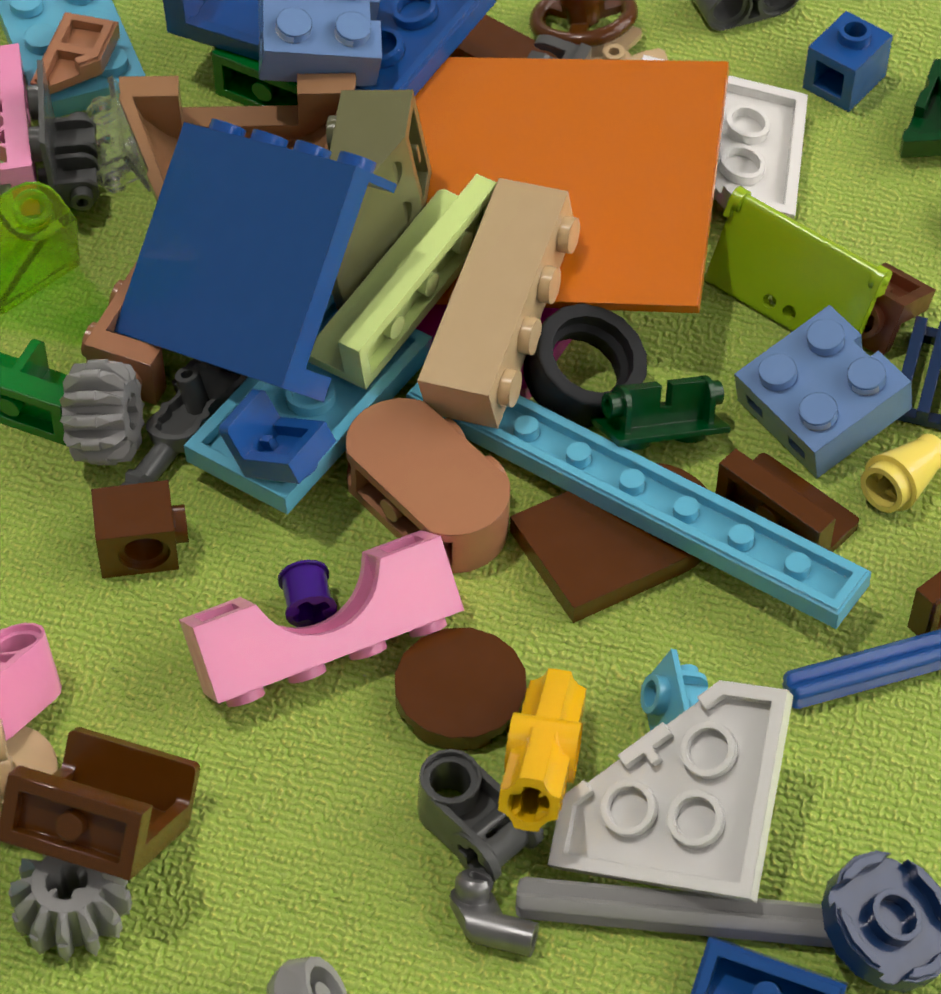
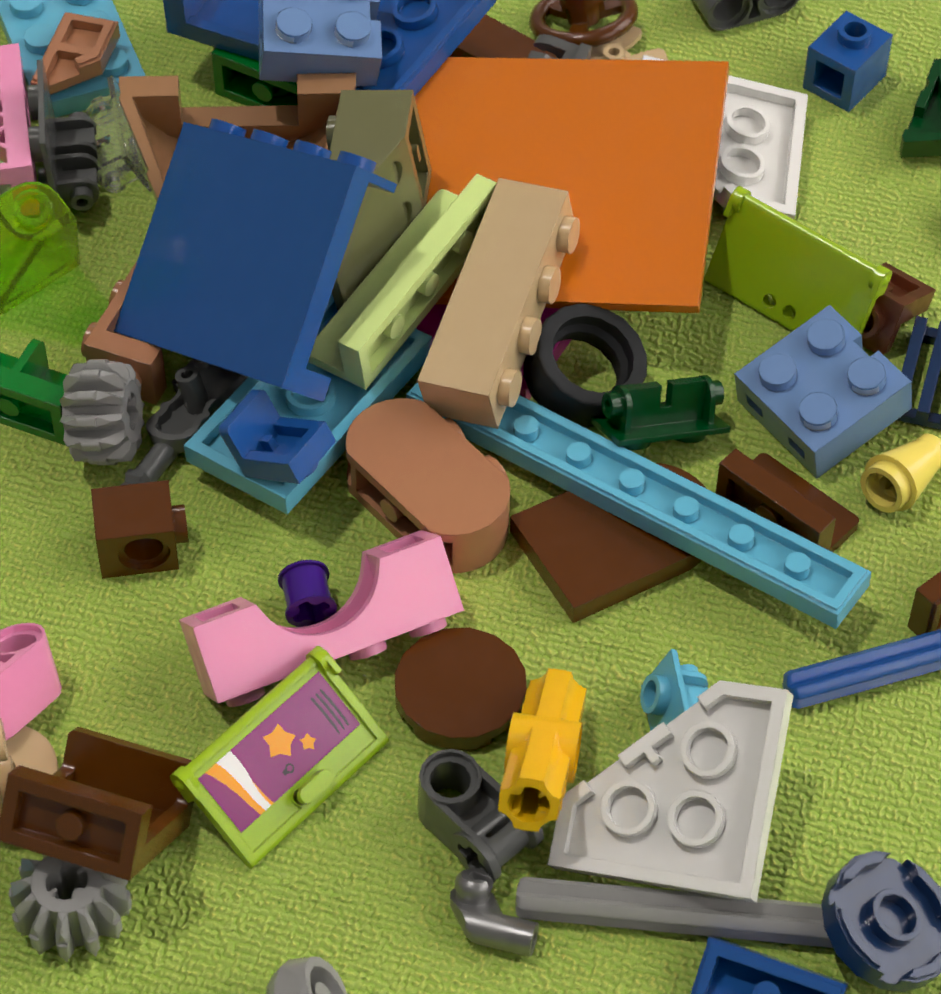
(275, 748): none -> door

